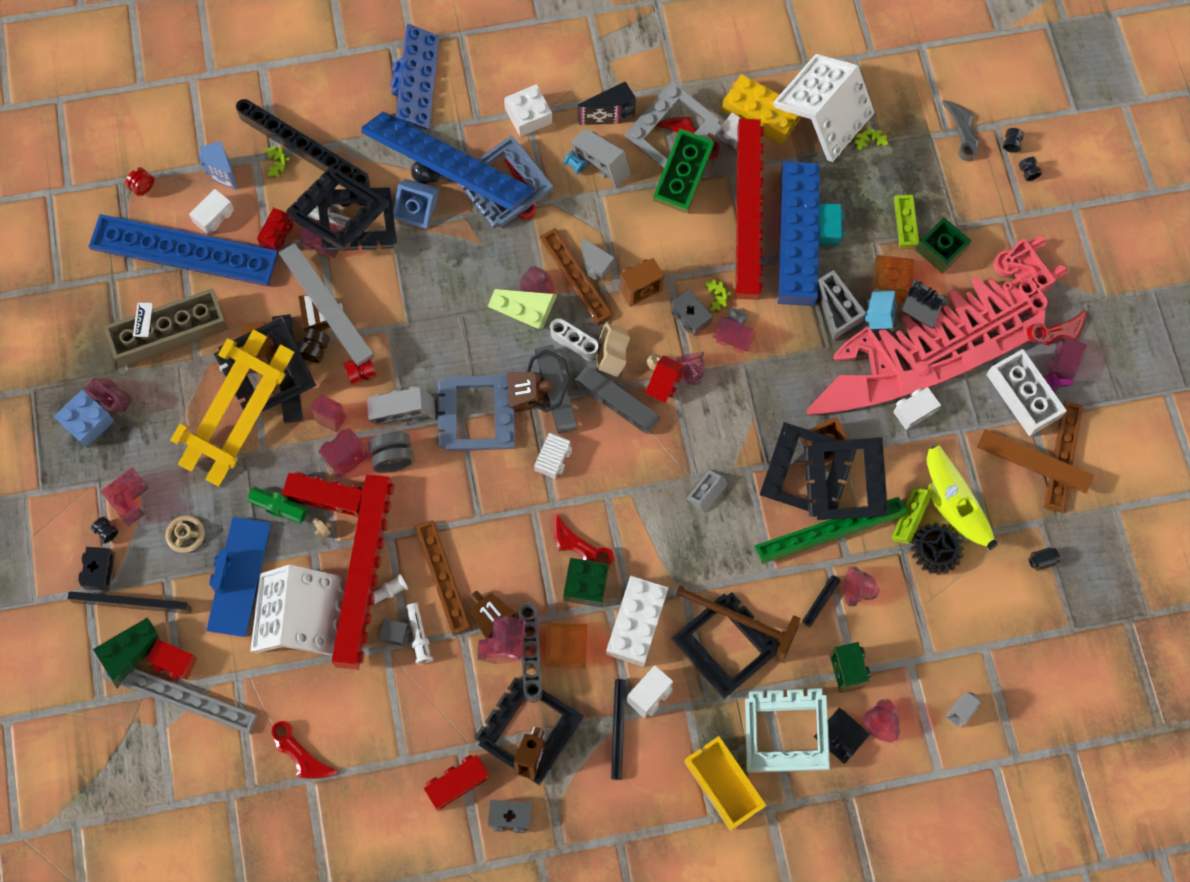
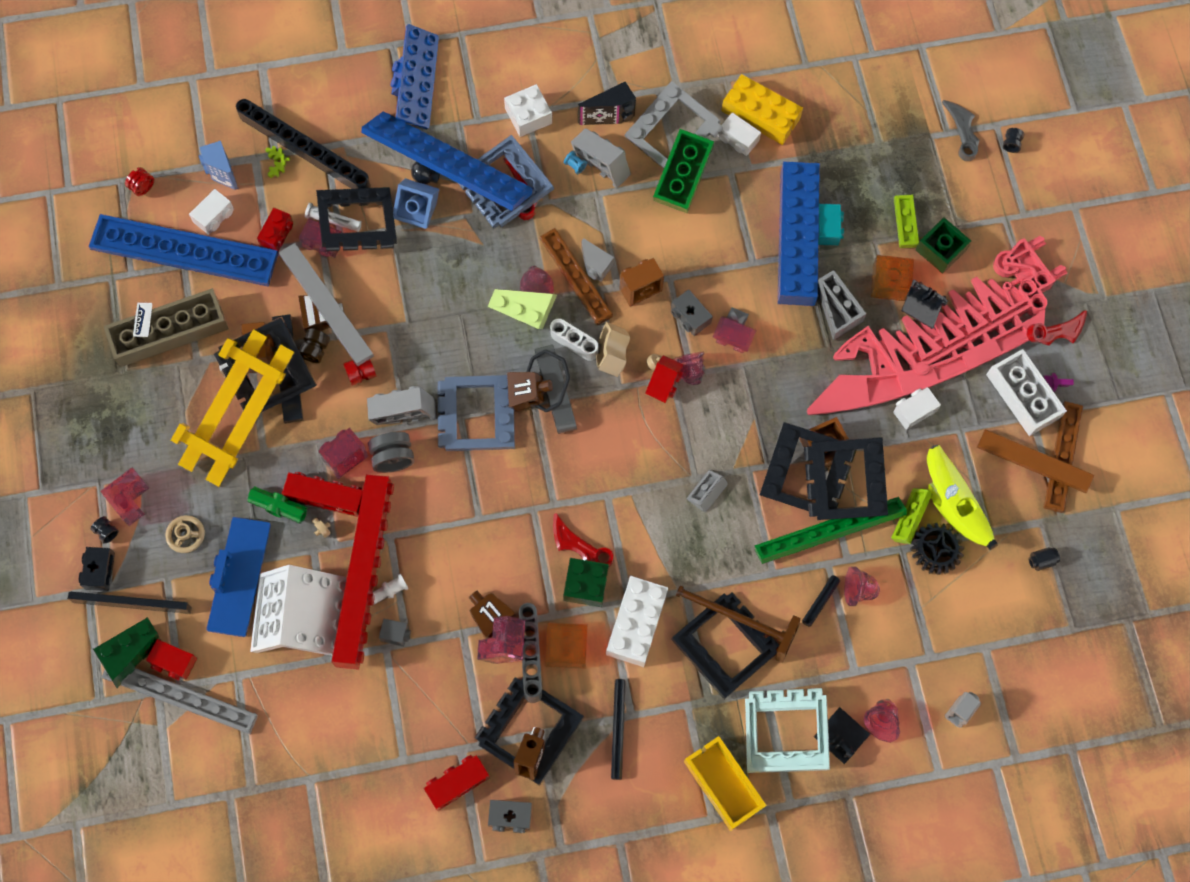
(84, 418): medium blue brick -> none
(108, 394): clear pink brick -> none
(306, 764): red piece -> none
(319, 191): black hinge -> none
(328, 413): clear pink brick -> none
(420, 643): white pin -> none
(443, 578): dark orange tile -> none
(552, 455): white brick -> none
(617, 399): dark grey beam -> none
(649, 692): white brick -> none
(685, 123): red piece -> none
(720, 300): lime animal -> none
(748, 209): red brick -> none
(832, 97): white bracket -> none
(849, 667): dark green brick -> none
(875, 135): lime animal -> none
(881, 310): medium azure brick -> none
(1030, 169): black wheel -> none
(1067, 358): clear pink brick -> none

